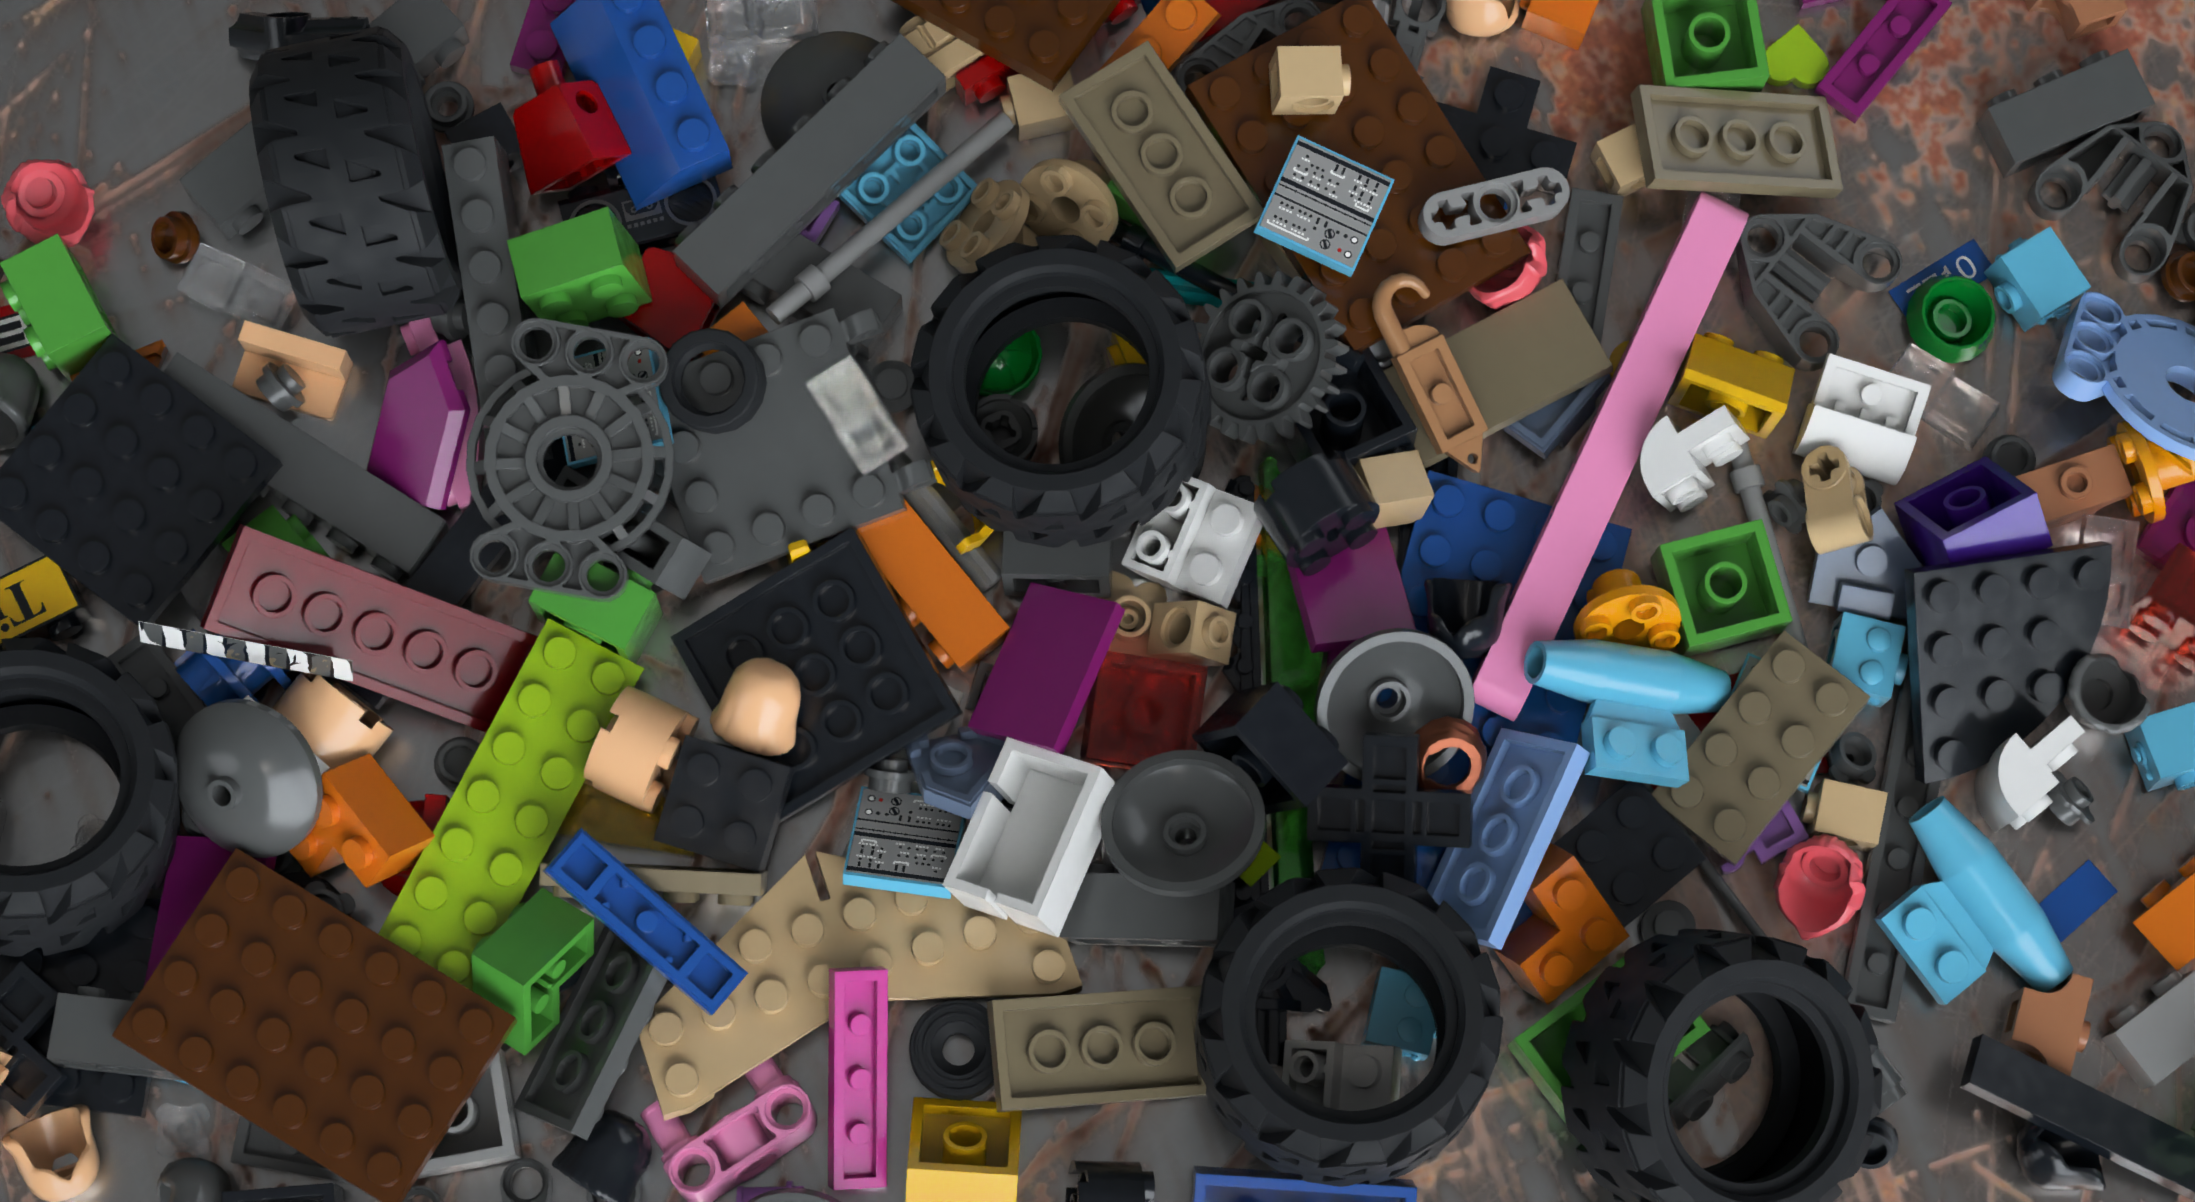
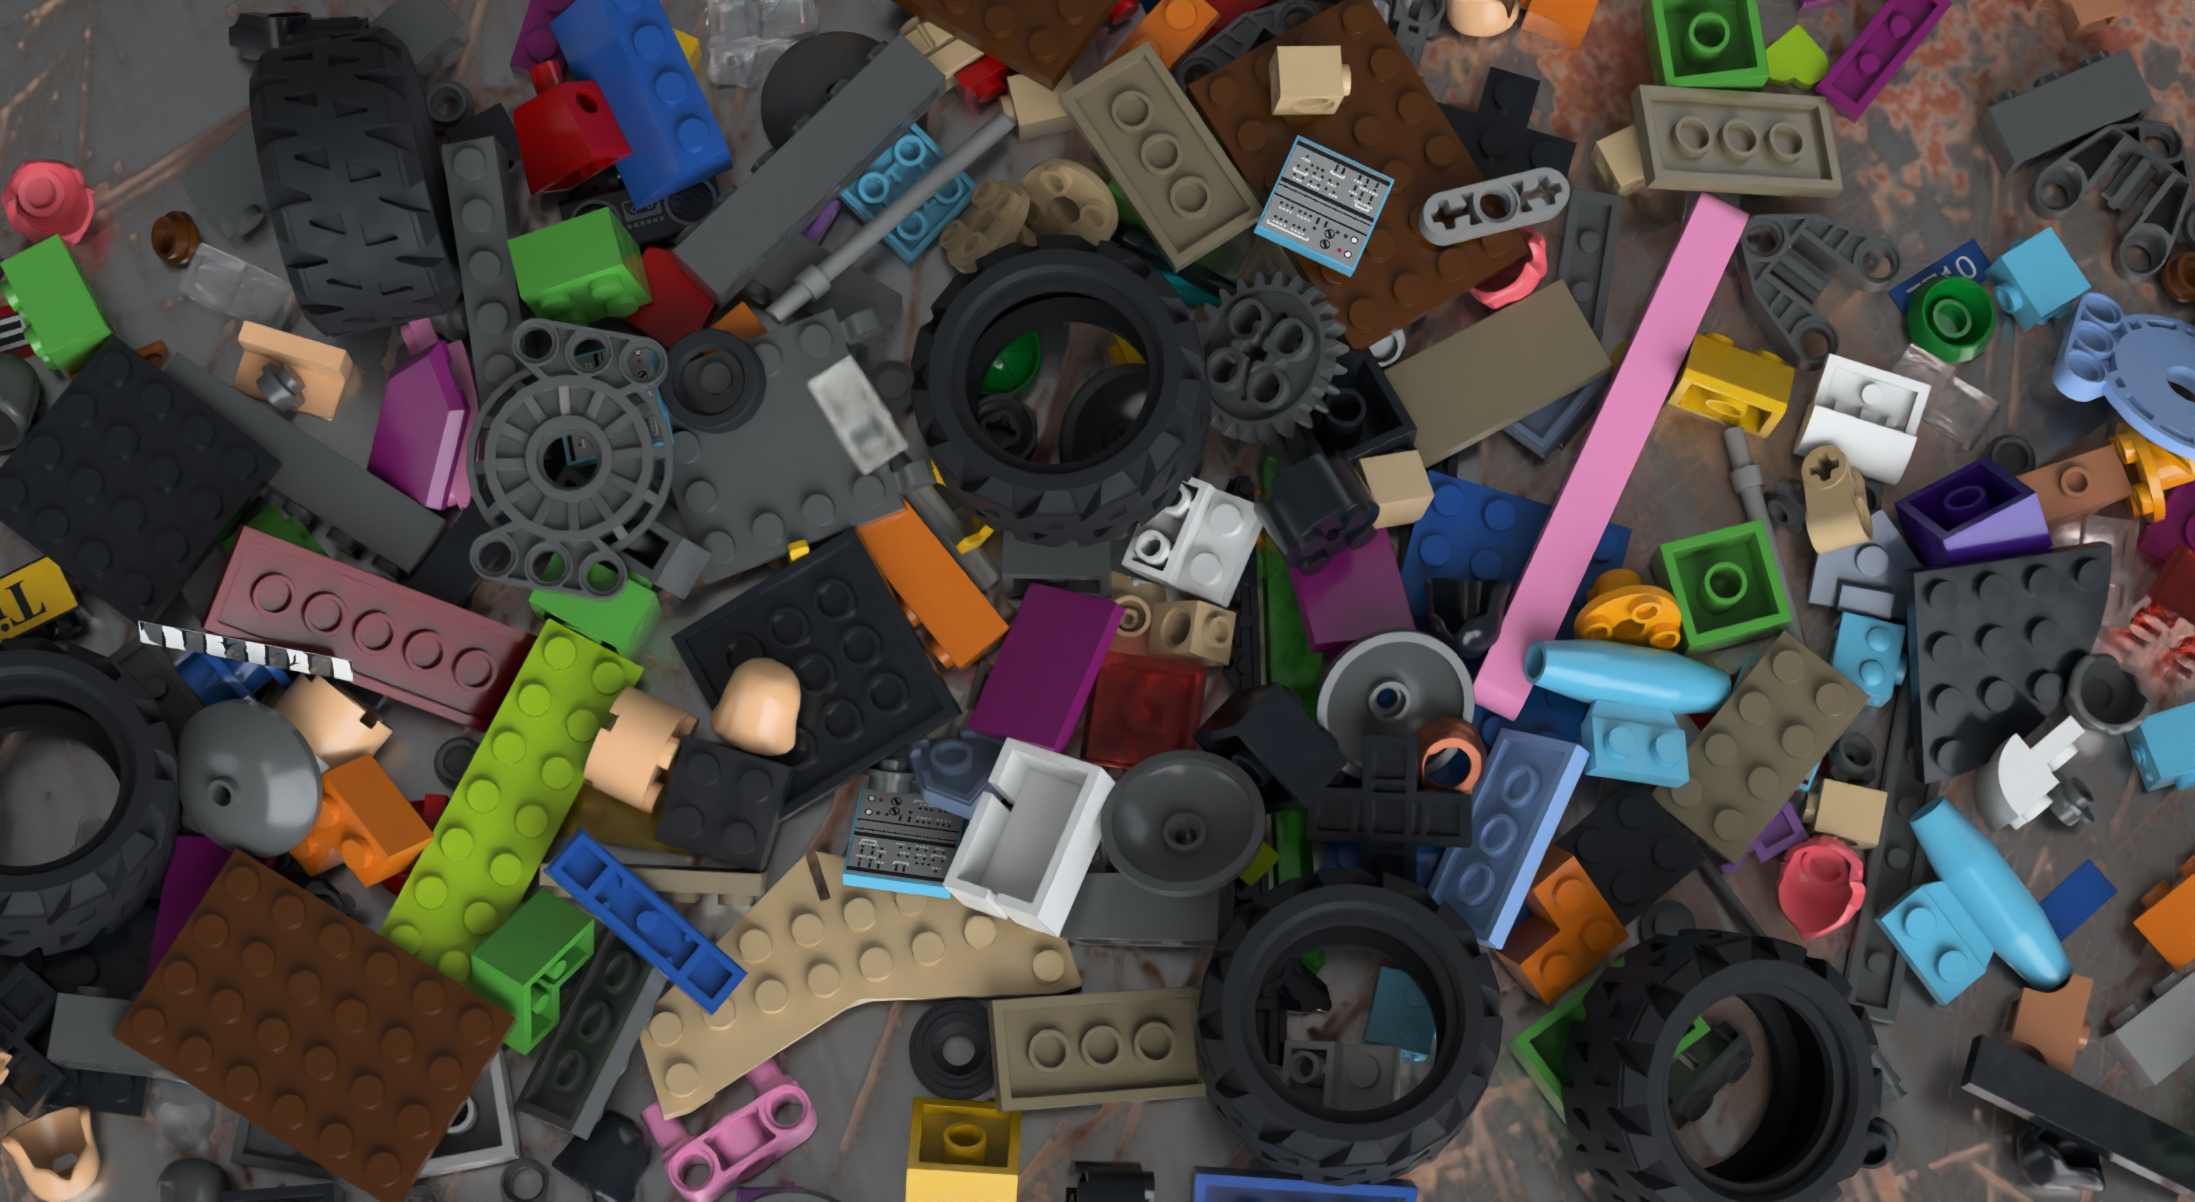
(857, 1078): dark pink plate -> none
(1431, 377): medium nougat plate -> none
(1676, 458): white brick -> none

